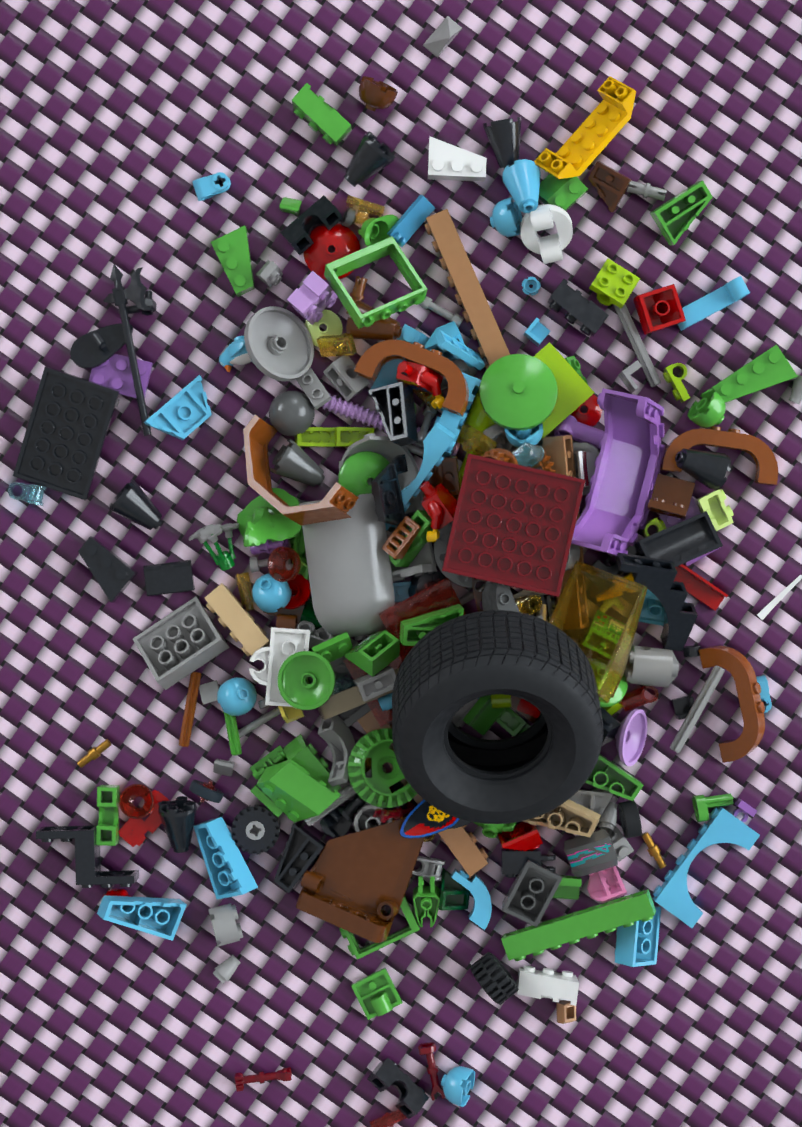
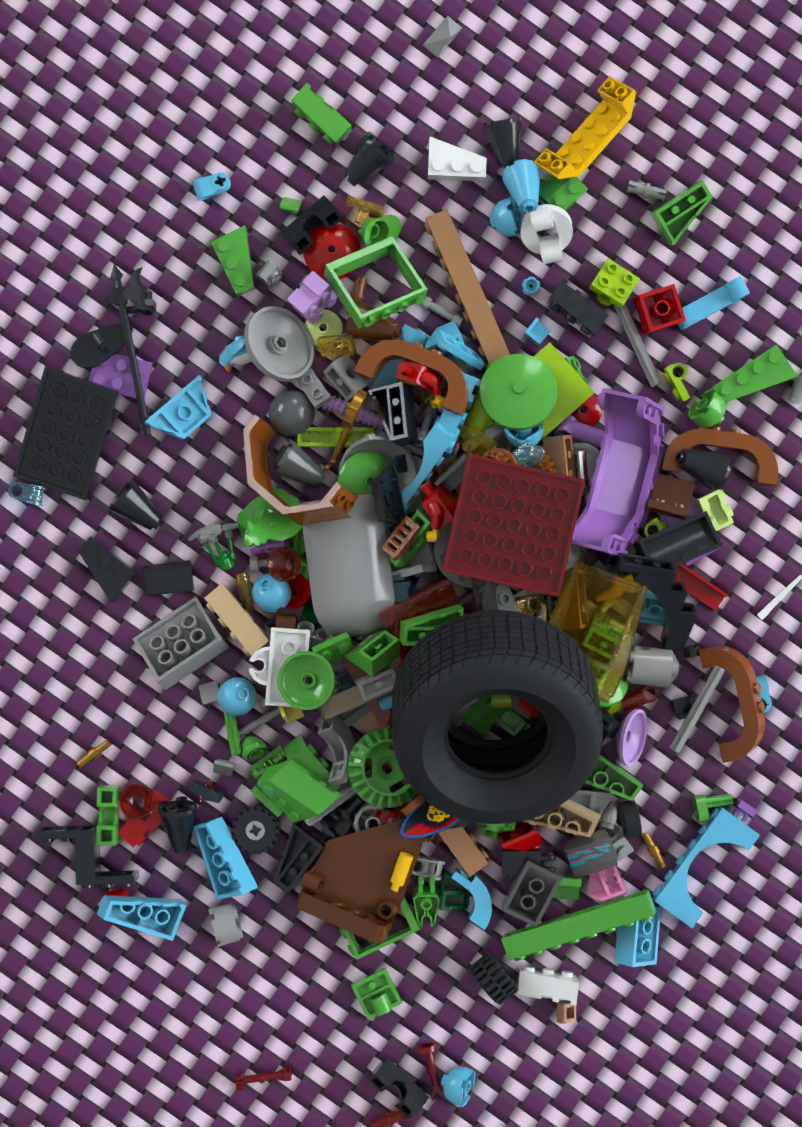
(189, 711): dark orange axle -> none
(226, 969): light grey cone -> none
(253, 748): none -> bright green cone
(349, 217): dark grey tile -> none
(351, 414): none -> pearl gold piece
(376, 94): reddish brown cylinder -> none
(401, 870): none -> yellow cylinder
(411, 220): dark azure hinge -> none
(412, 805): none -> dark orange piece
(453, 475): none -> dark grey panel
(609, 184): reddish brown wing -> none
(625, 376): light grey panel -> none

